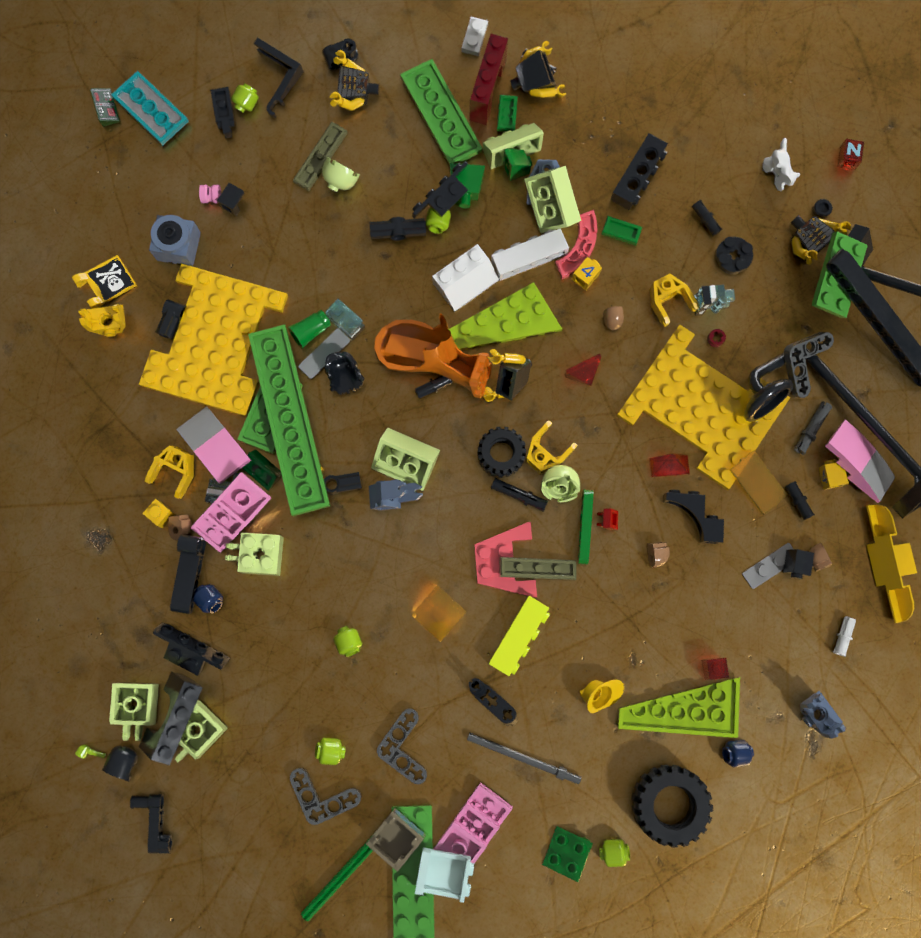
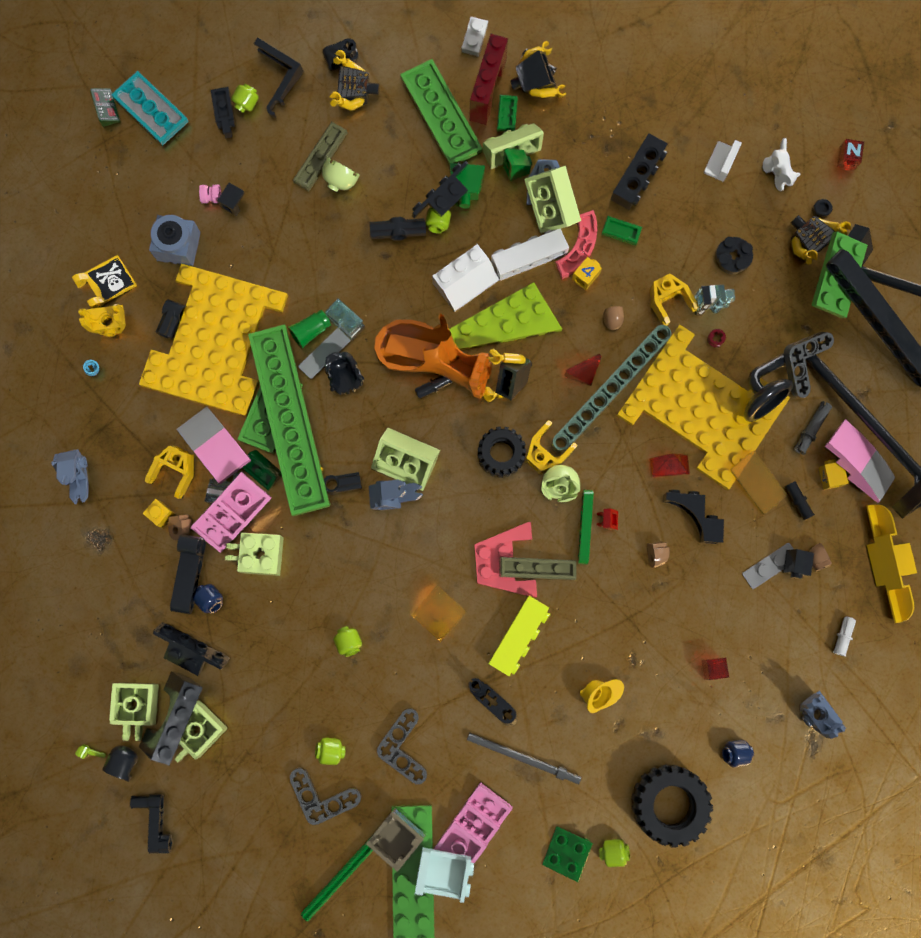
(72, 470): none -> sand blue piece
(95, 367): none -> medium azure hinge
(519, 494): black pin -> none
(615, 381): none -> sand green beam
(698, 711): lime wing -> none
(706, 217): black pin -> none
(722, 160): none -> white panel

